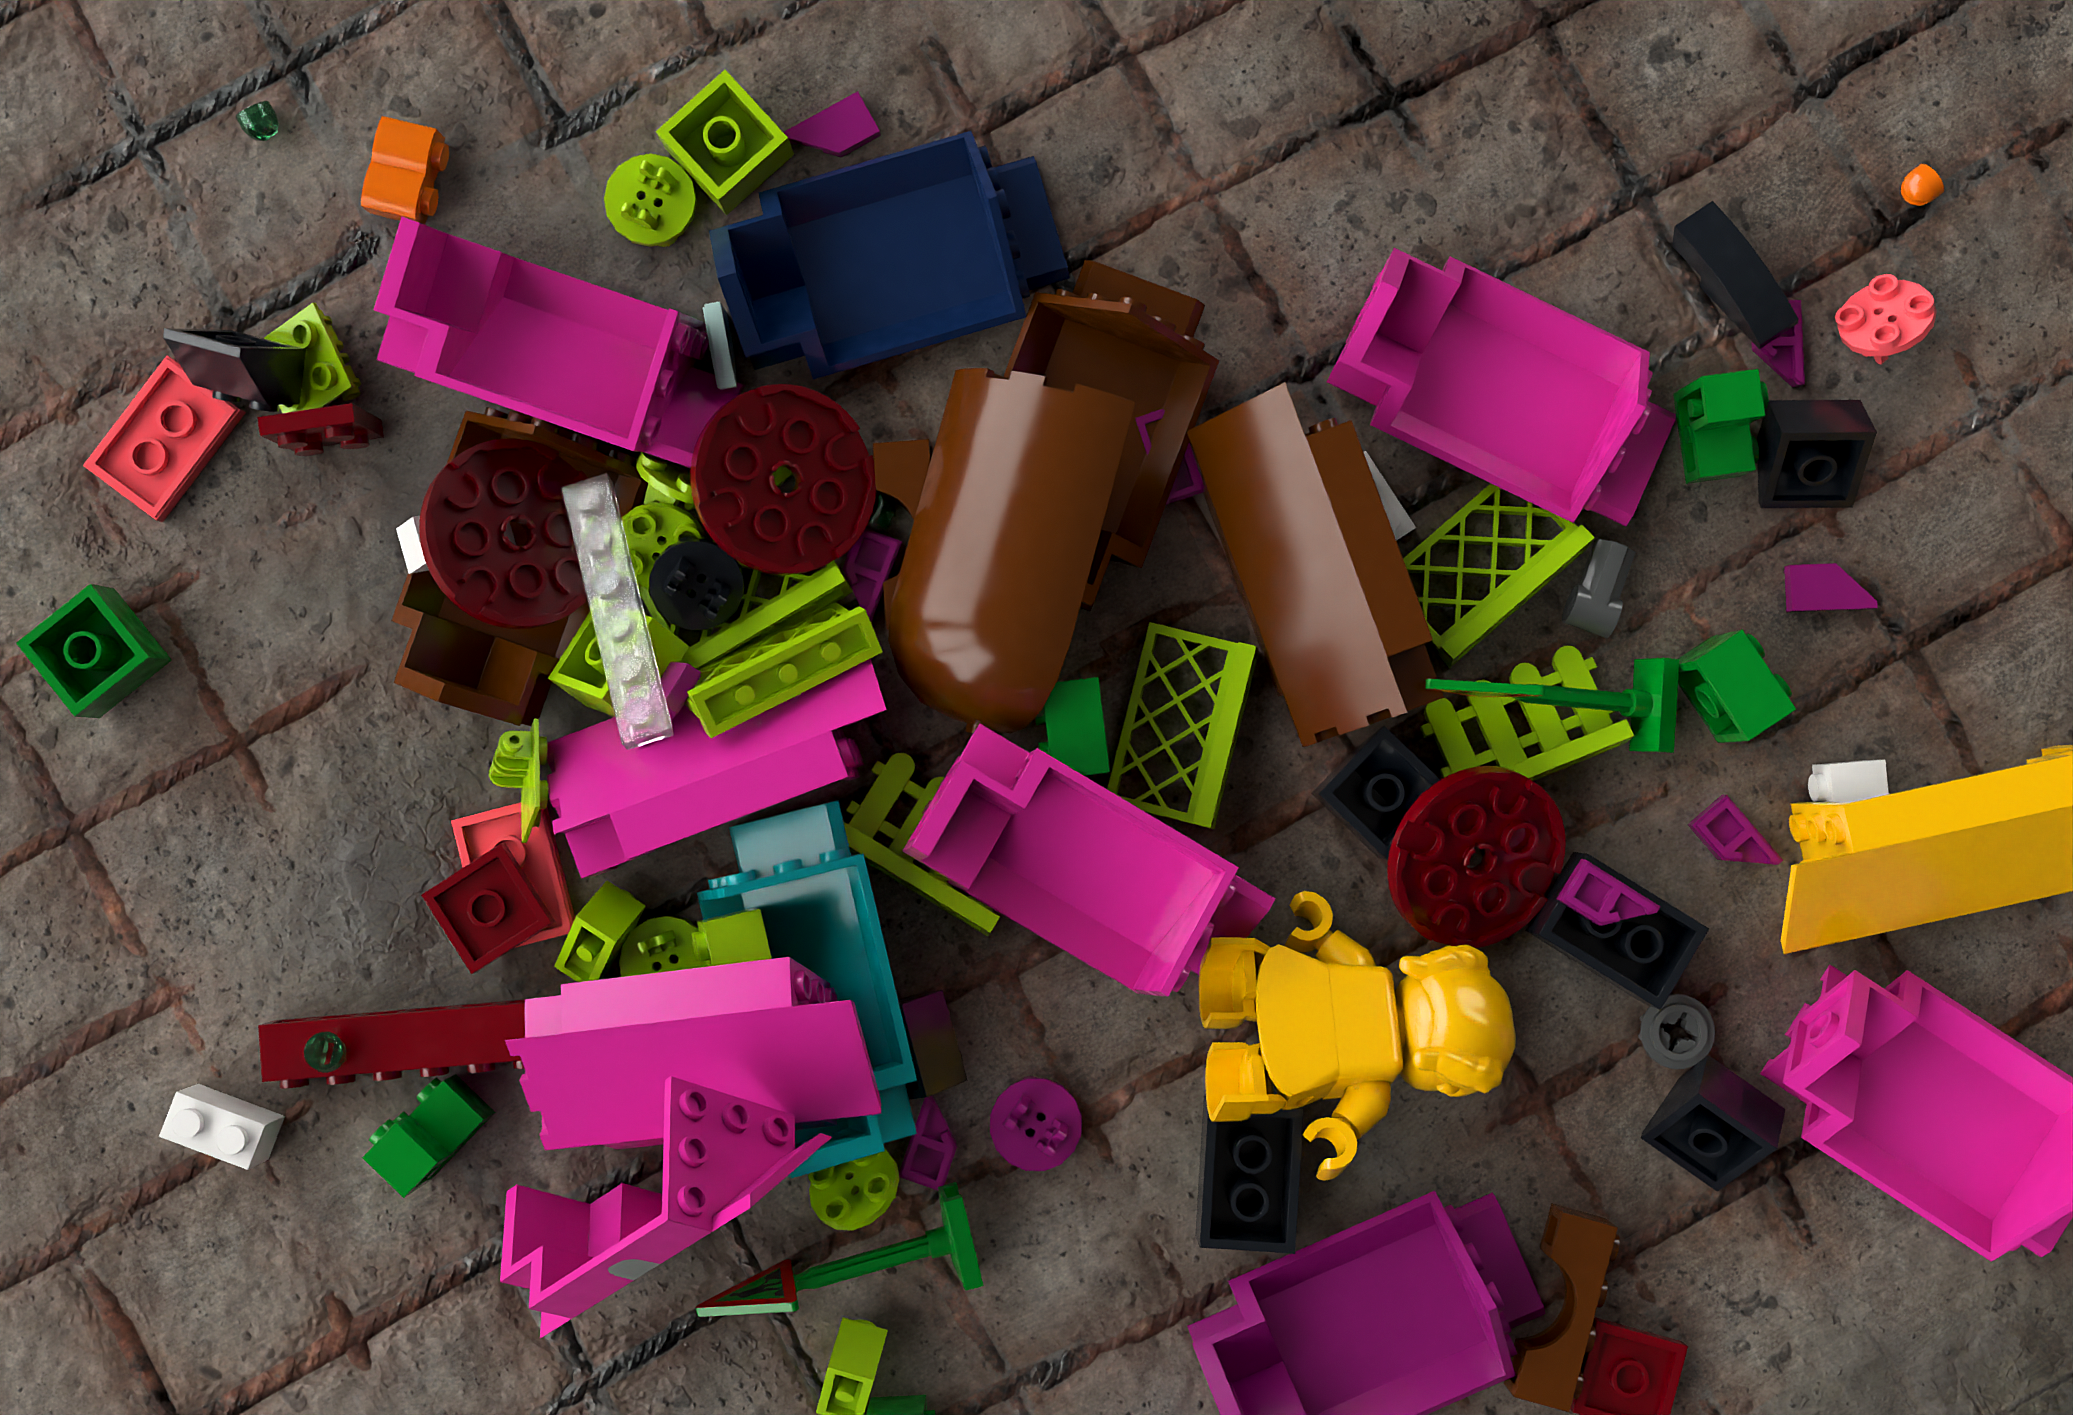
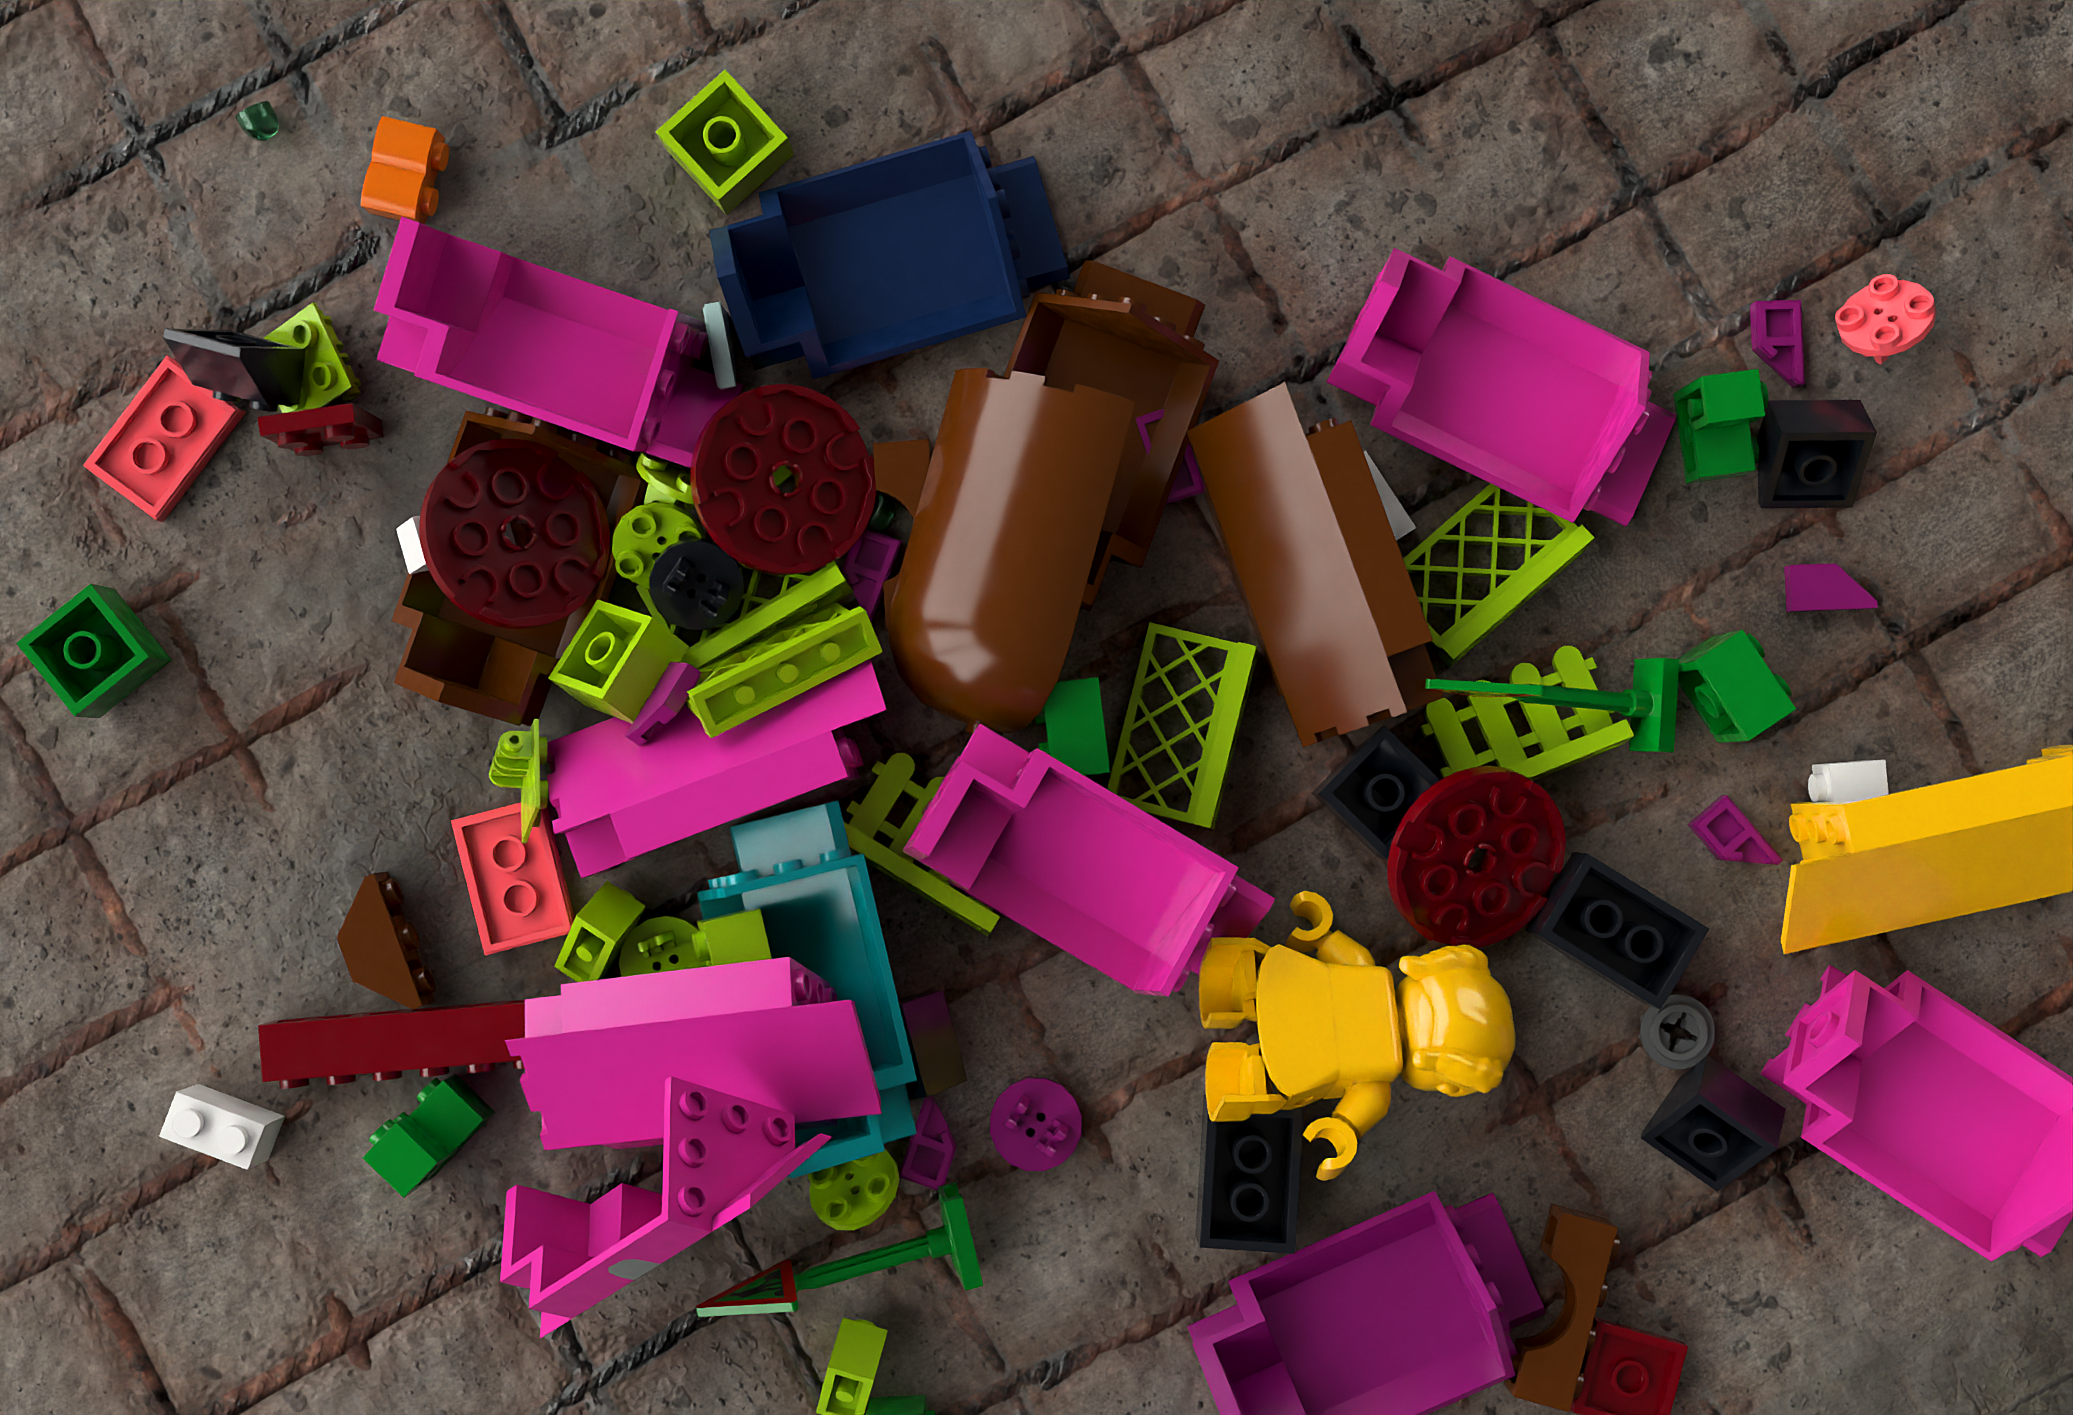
(317, 1050): clear green hinge -> none
(382, 945): none -> reddish brown slope
(488, 908): dark red plate -> none
(617, 612): clear plate -> none
(660, 181): lime plate -> none
(837, 128): magenta tile -> none
(1595, 600): dark grey piece -> none
(1602, 896): magenta tile -> none
(1734, 275): black slope -> none
(1921, 185): orange hinge -> none

